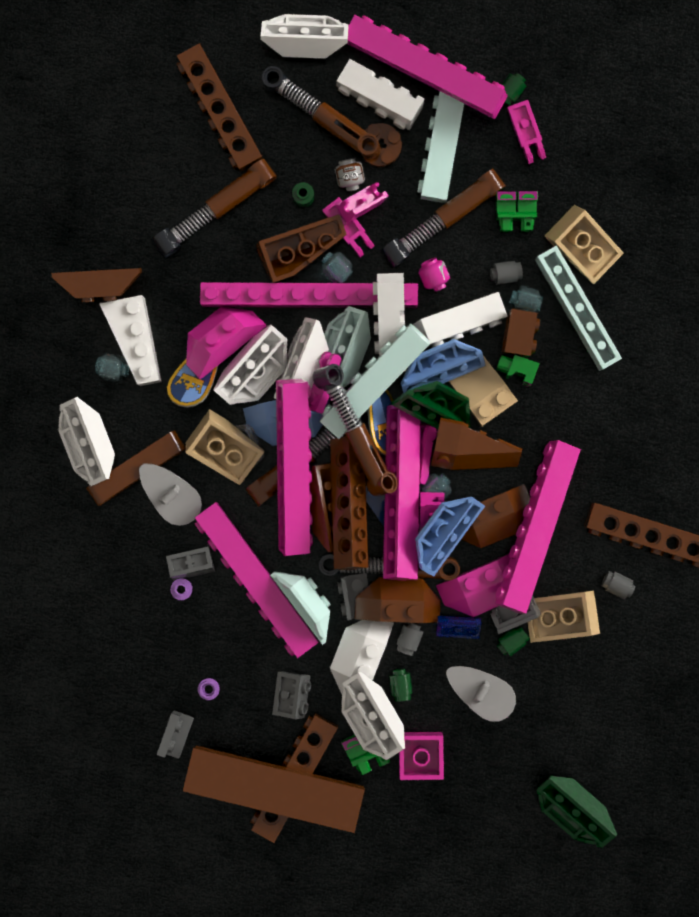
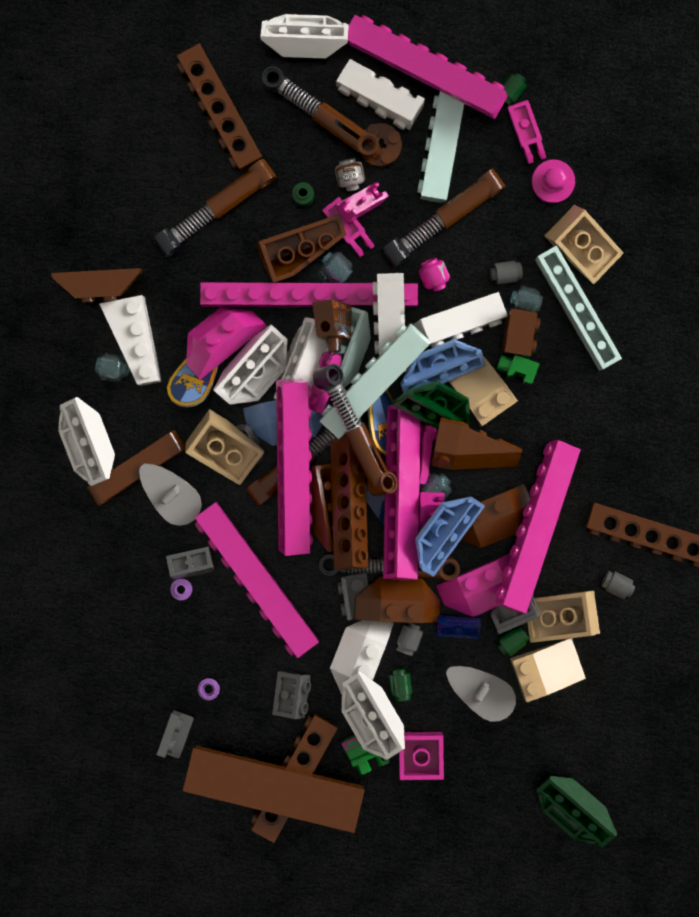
(306, 601): light aqua wedge -> none
(333, 322): none -> reddish brown torso
(524, 203): green hips -> none
(547, 669): none -> slope
(553, 181): none -> dark pink plate

